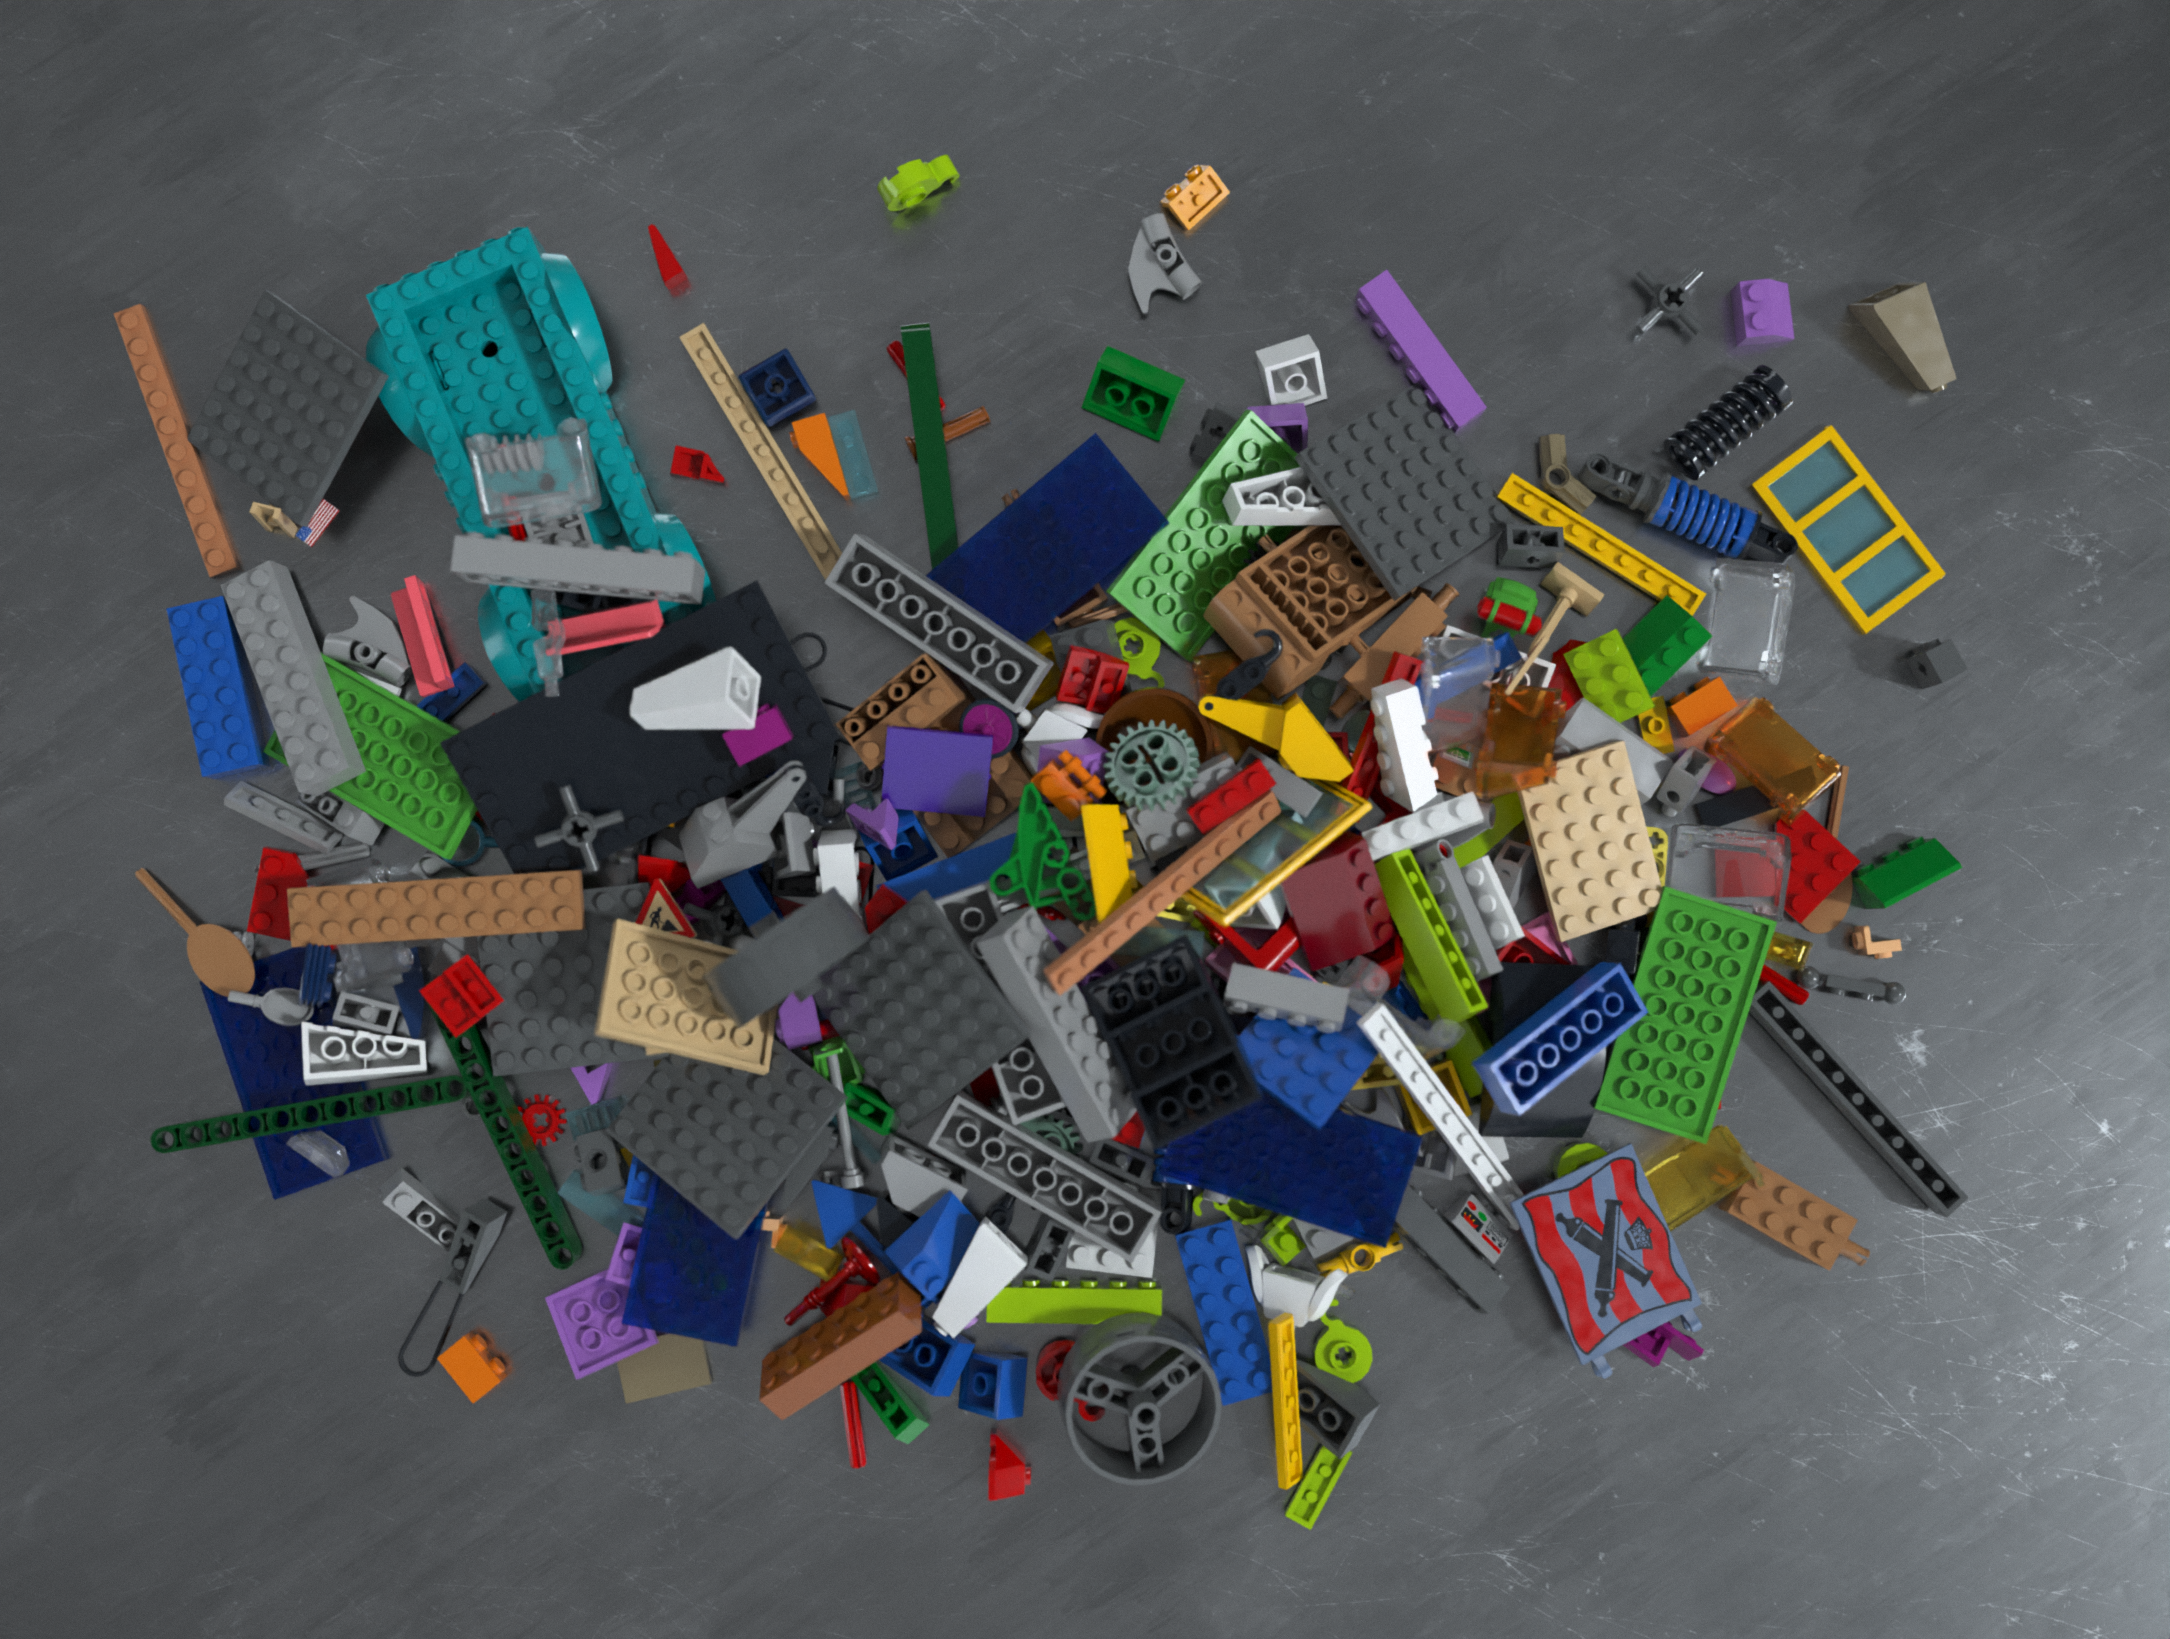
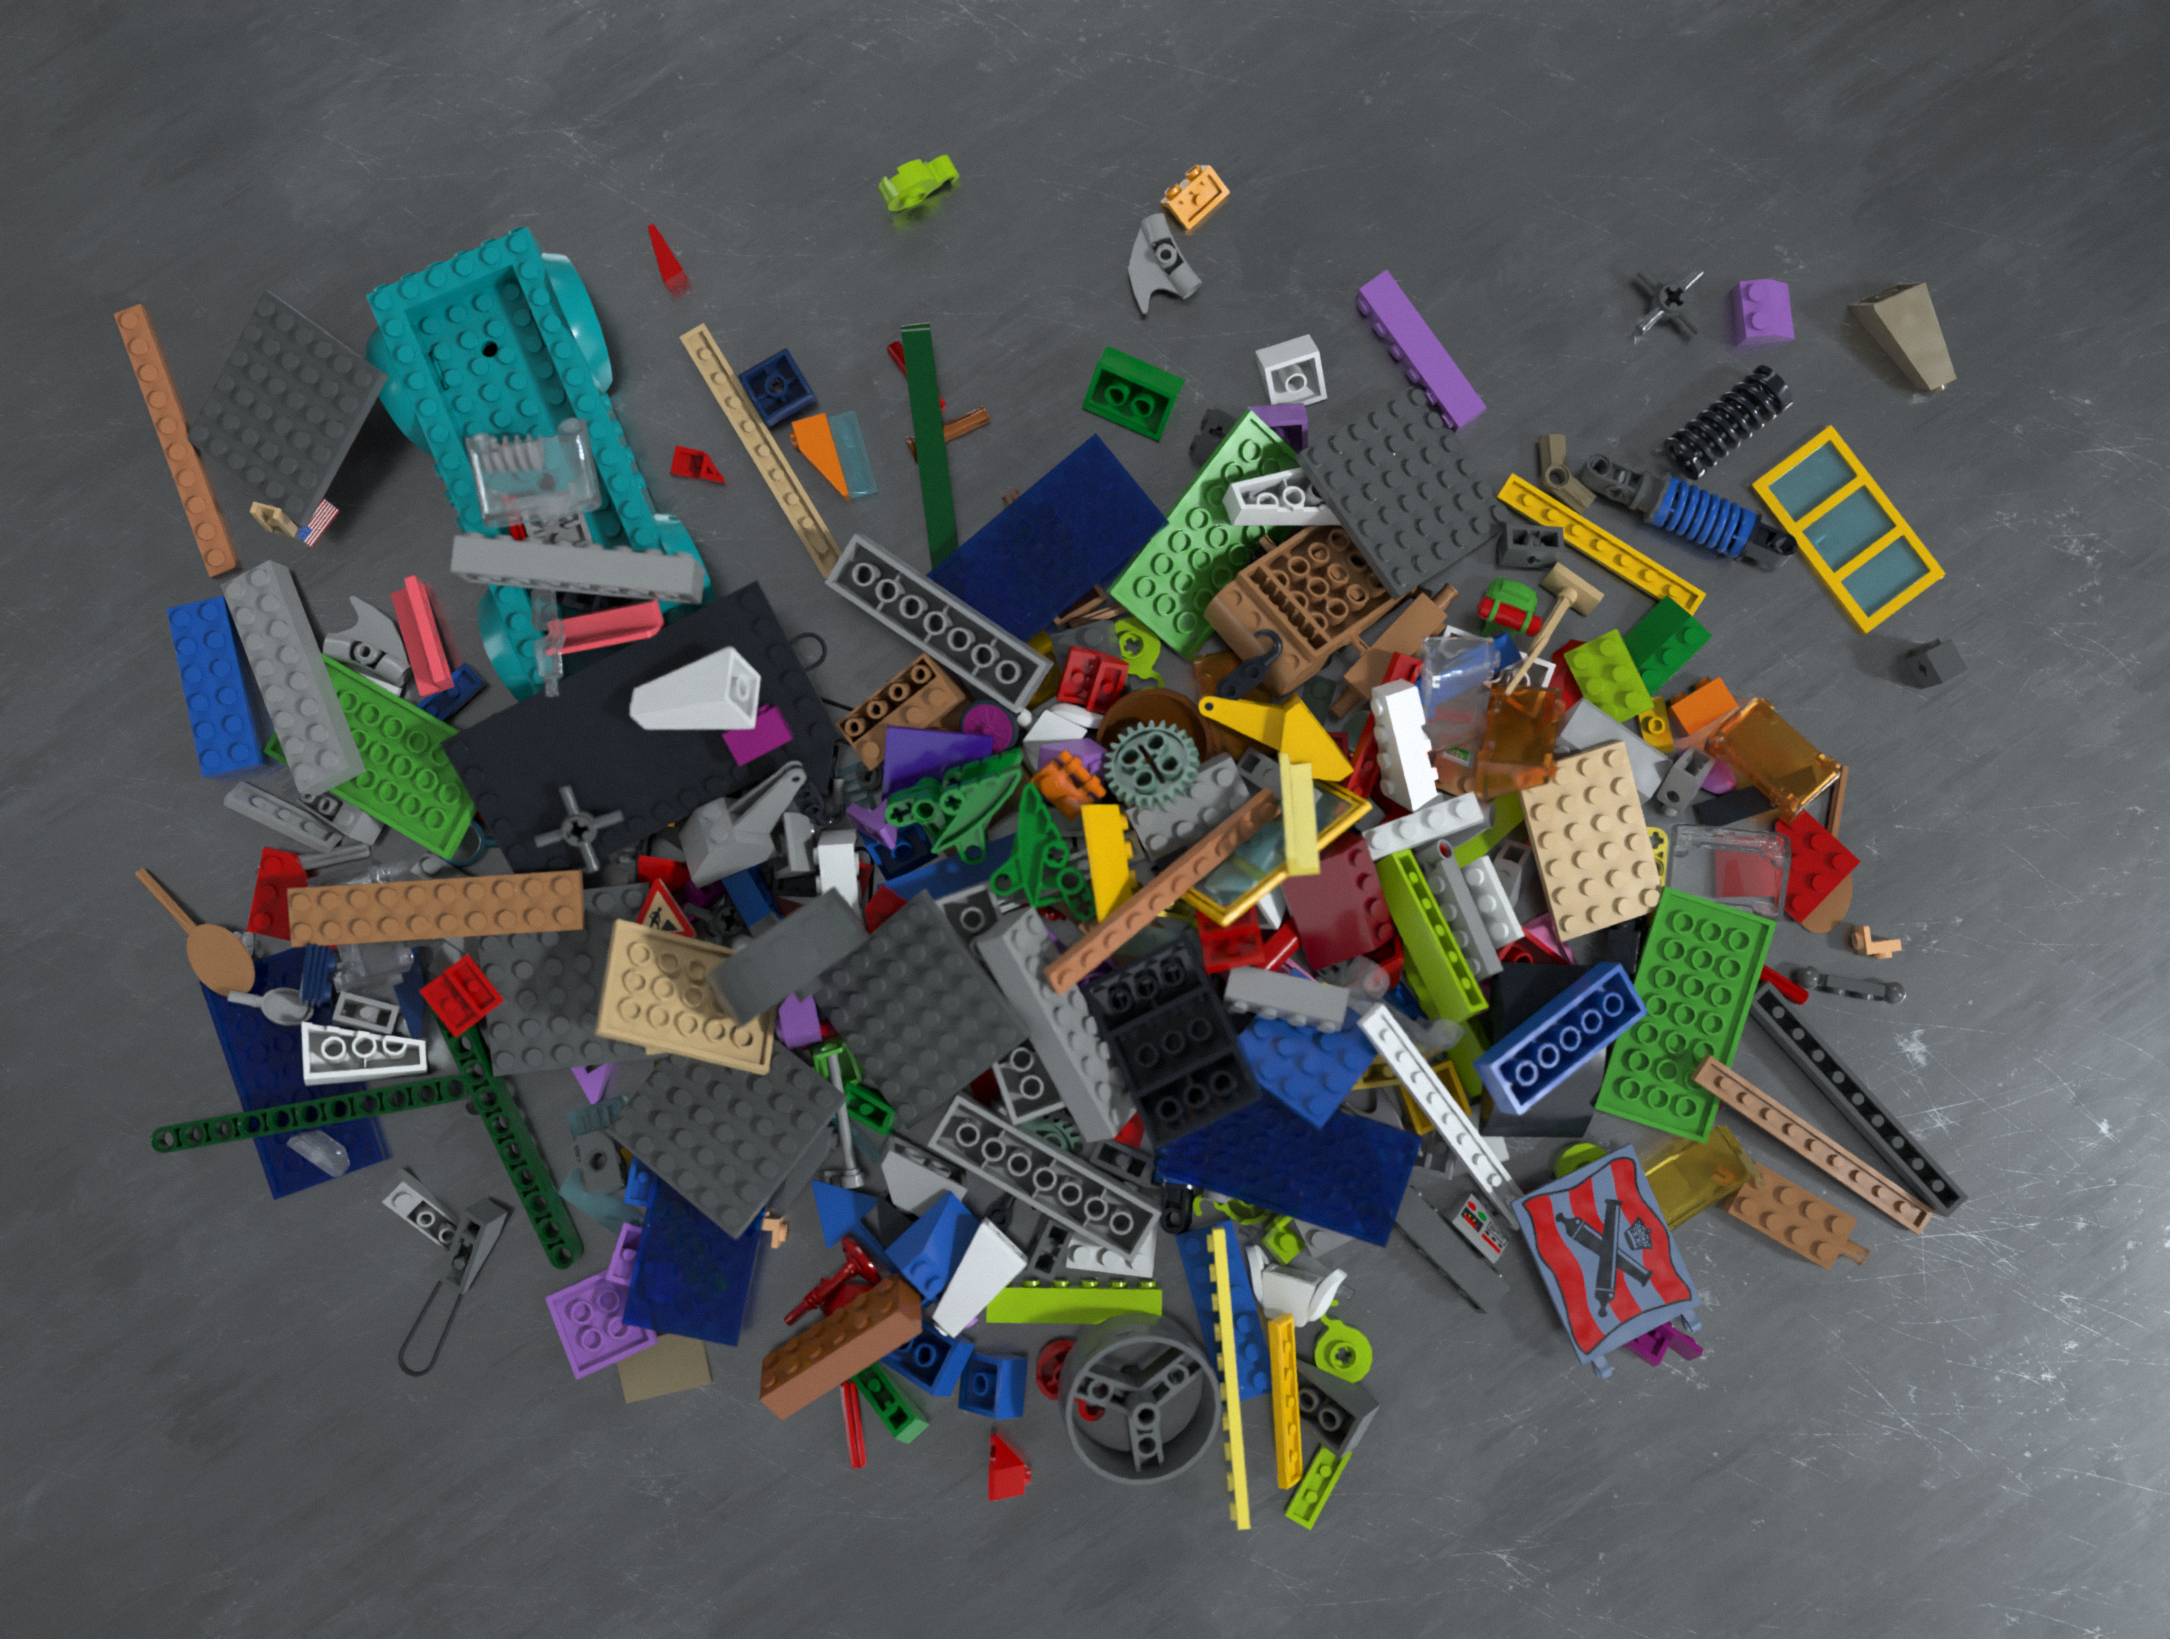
(472, 1366): orange brick -> none
(552, 1119): red gear -> none
(808, 1254): clear yellow slope -> none
(966, 818): none -> green piece
(1229, 1389): none -> light yellow plate
(1231, 796): red plate -> none
(1232, 945): none -> red slope
(1299, 817): none -> light yellow fence
(1373, 1253): yellow pin -> none
(1748, 620): clear windscreen -> none
(1788, 952): clear yellow slope -> none
(1812, 1144): none -> medium nougat plate
(1903, 873): green slope -> none

